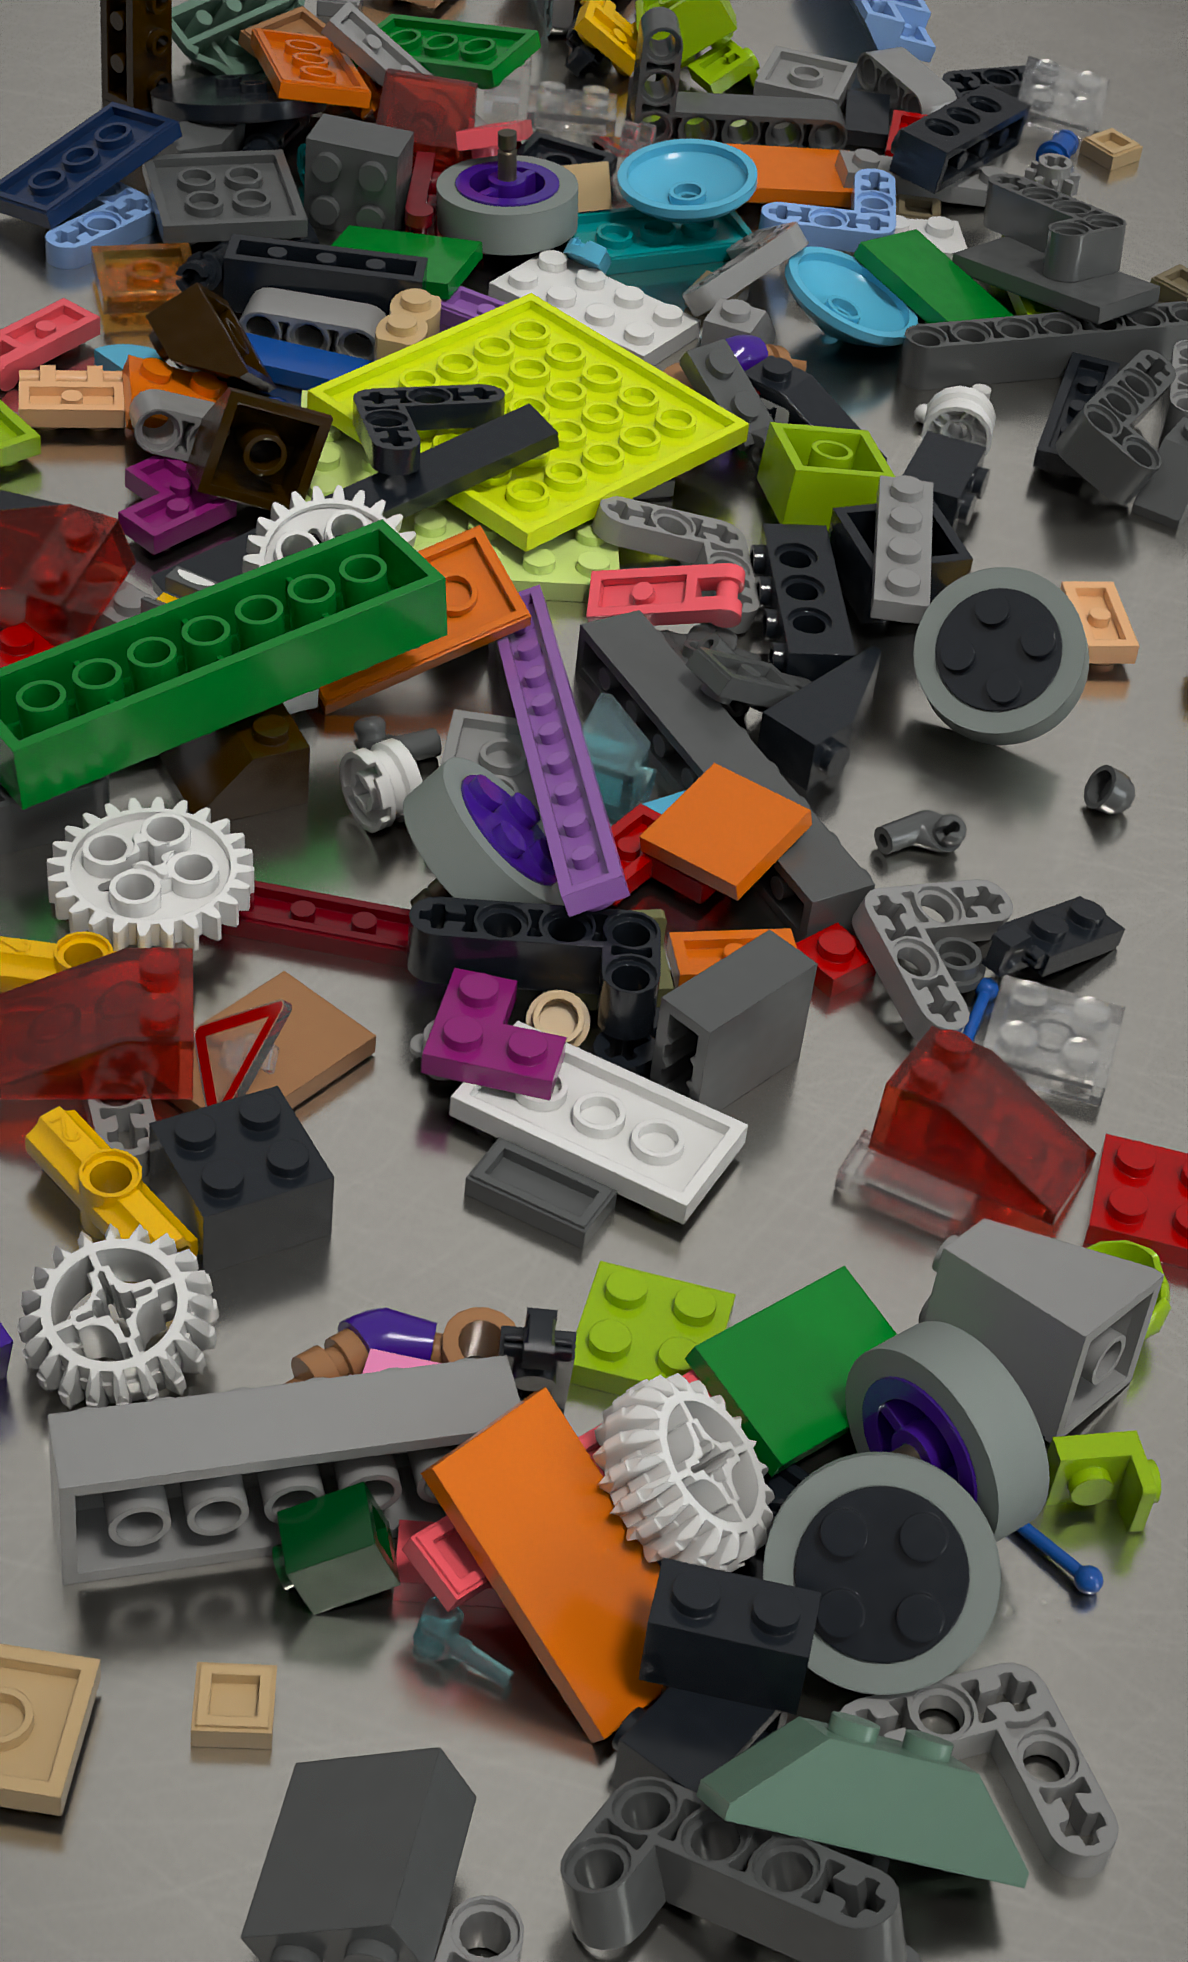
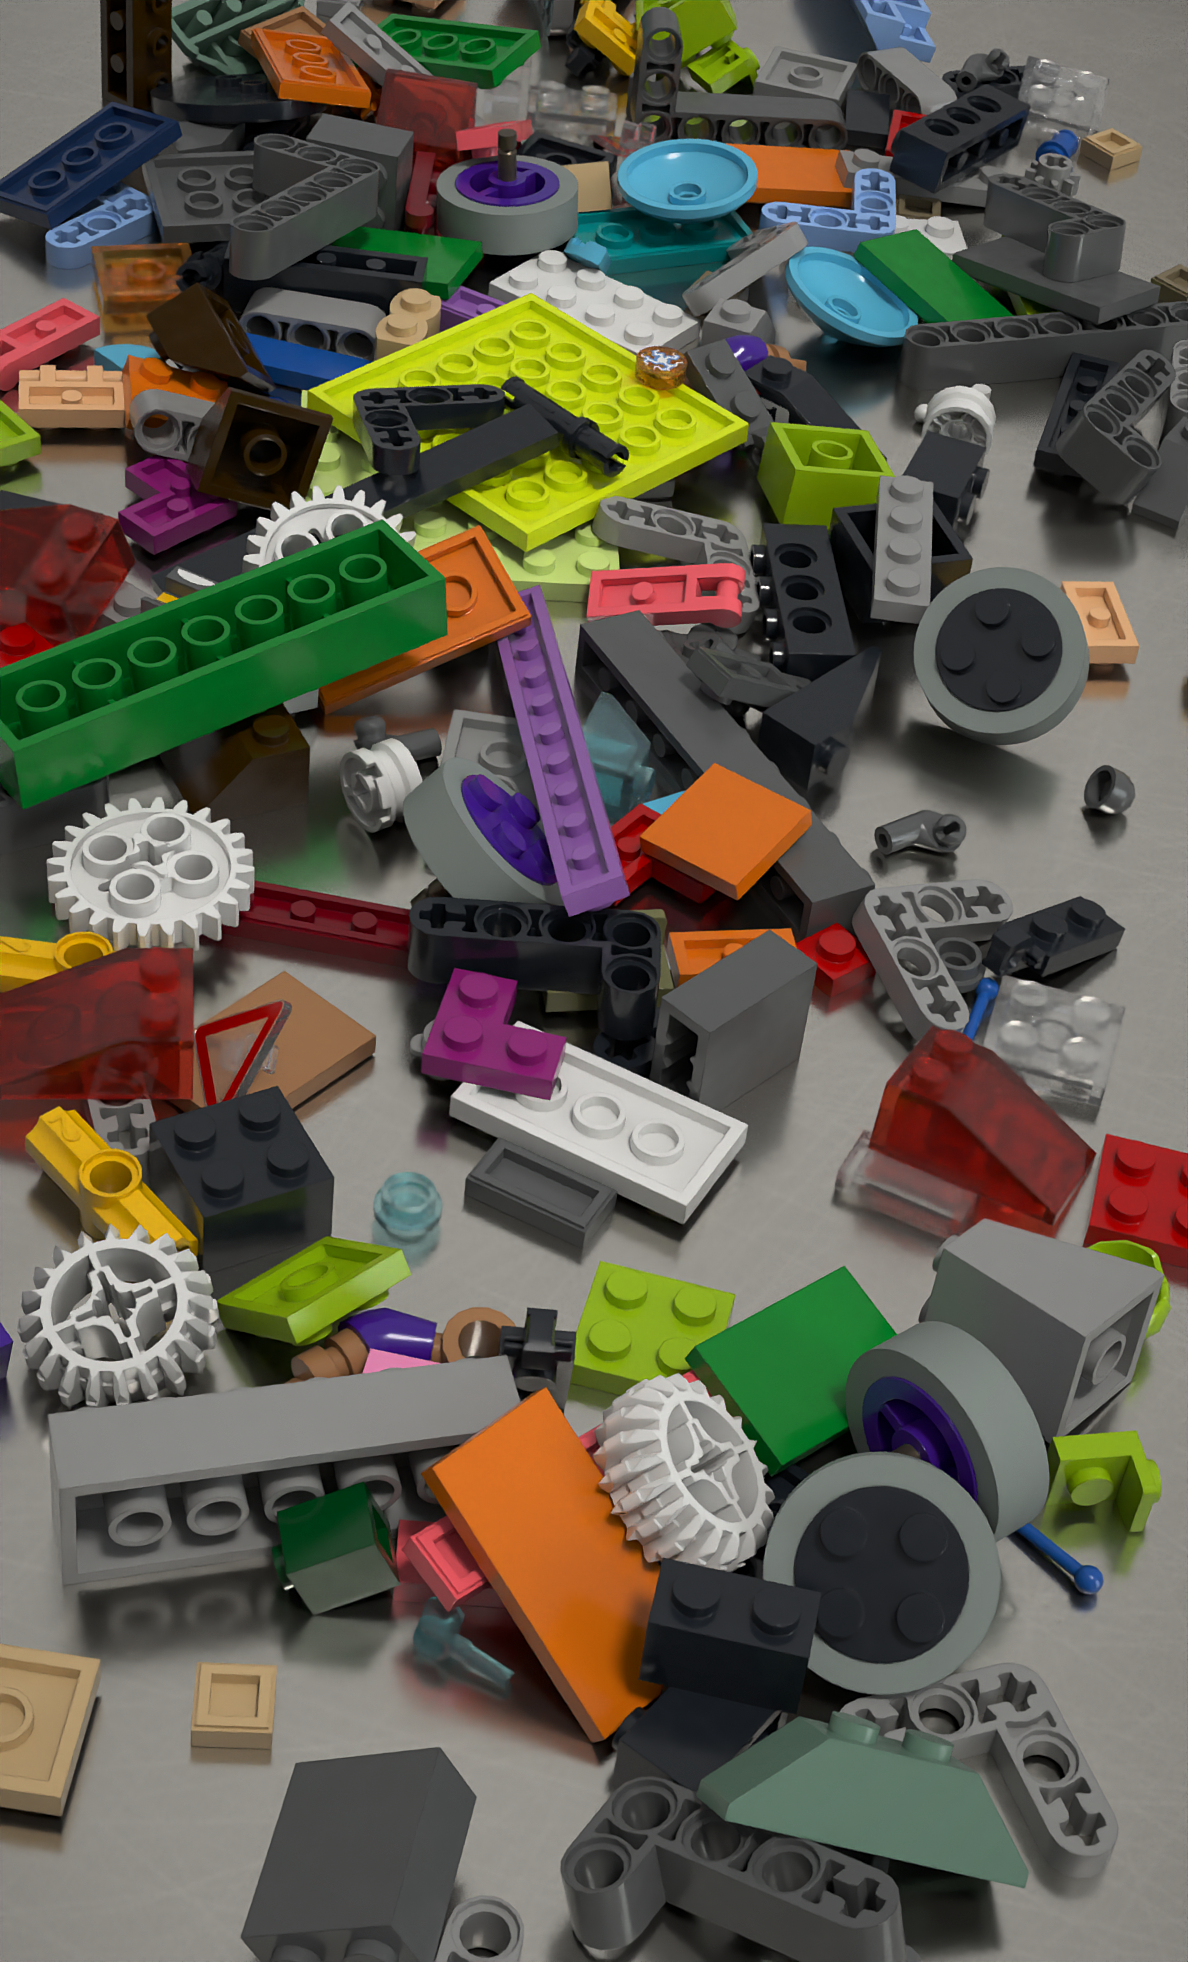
(312, 203): none -> dark grey beam
(313, 1290): none -> lime plate
(408, 1204): none -> clear light blue plate
(560, 1014): tan plate -> none
(577, 435): none -> black pin
(660, 367): none -> clear orange tile
(982, 68): none -> dark grey arm

